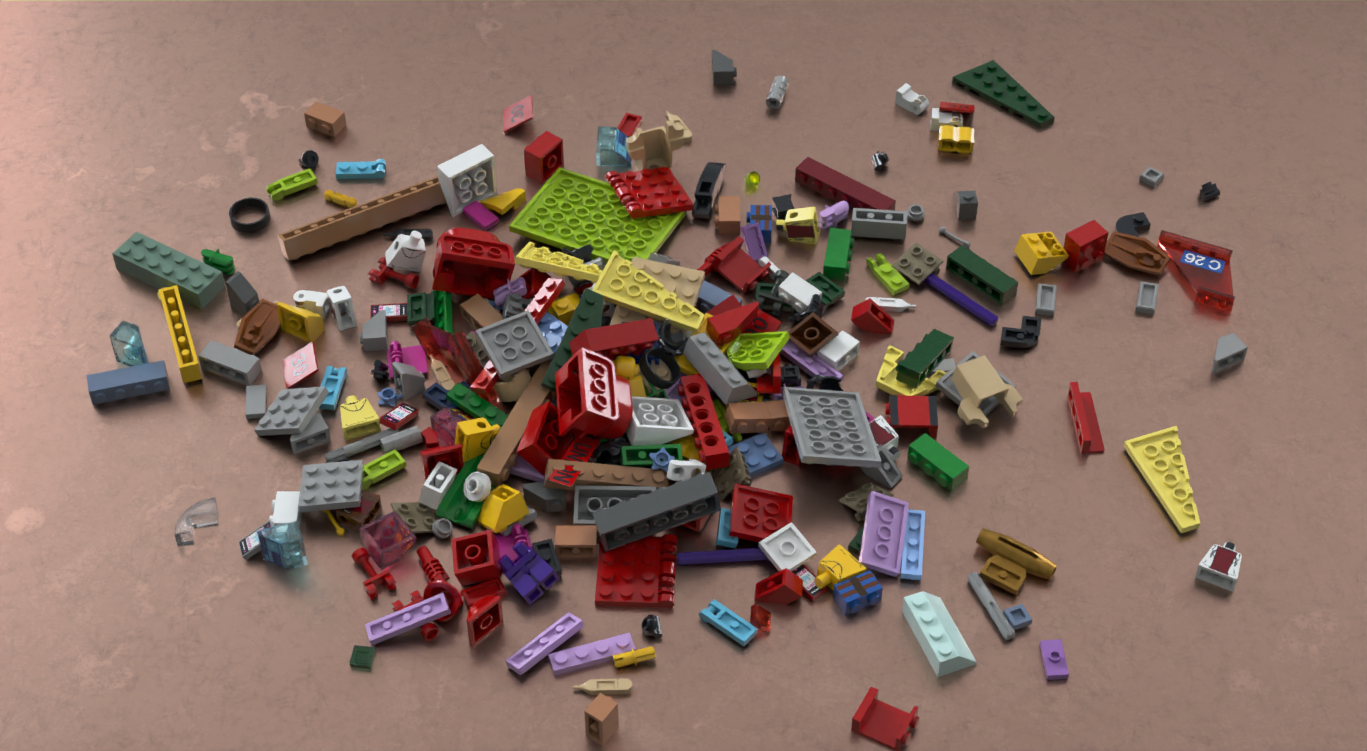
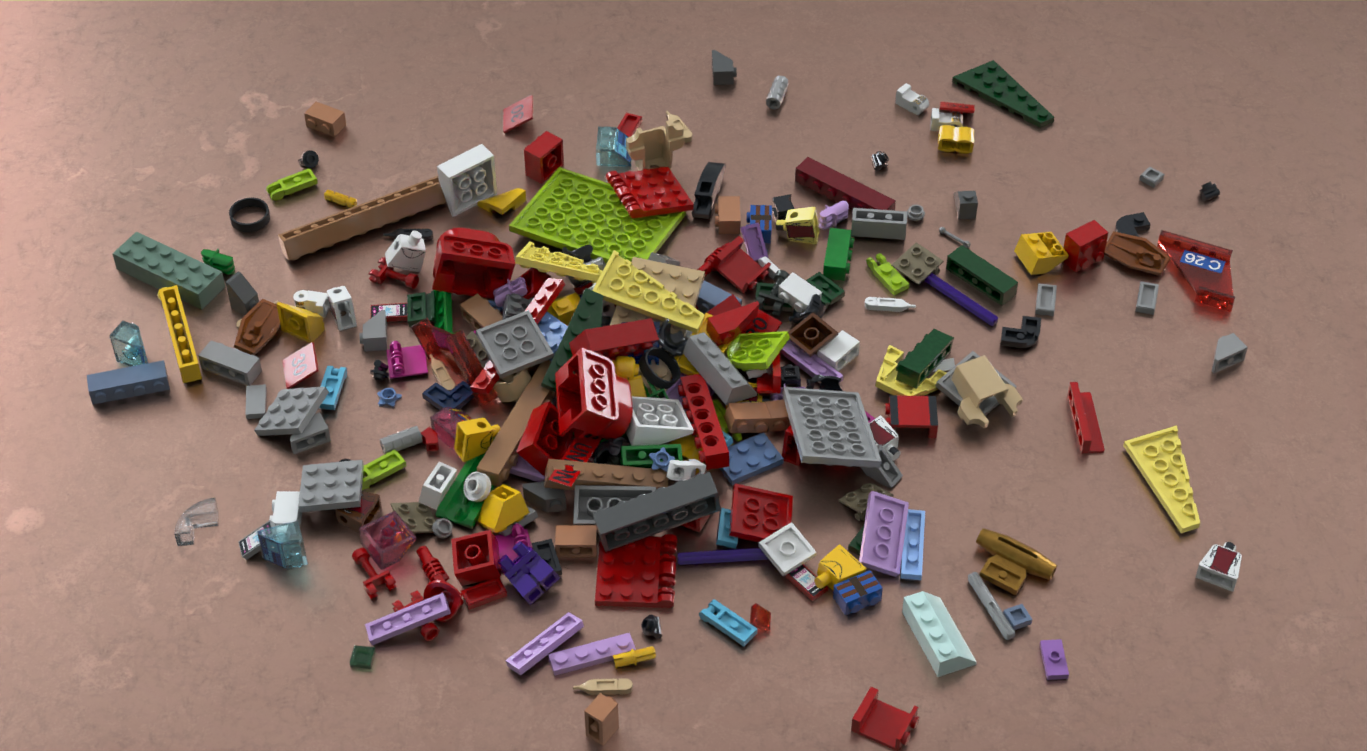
(340, 531): yellow hinge -> none
(358, 418): light yellow torso -> none
(358, 446): light grey axle -> none
(361, 170): medium azure plate -> none
(399, 416): tile -> none
(408, 380): light grey slope -> none
(449, 455): red slope -> none
(475, 405): green plate -> none
(480, 215): dark pink tile -> none
(484, 618): red slope -> none
(735, 473): dark tan hinge -> none
(752, 178): clear neon green hinge -> none
(779, 588): red slope -> none
(872, 318): red slope -> none
(938, 462): green brick -> none

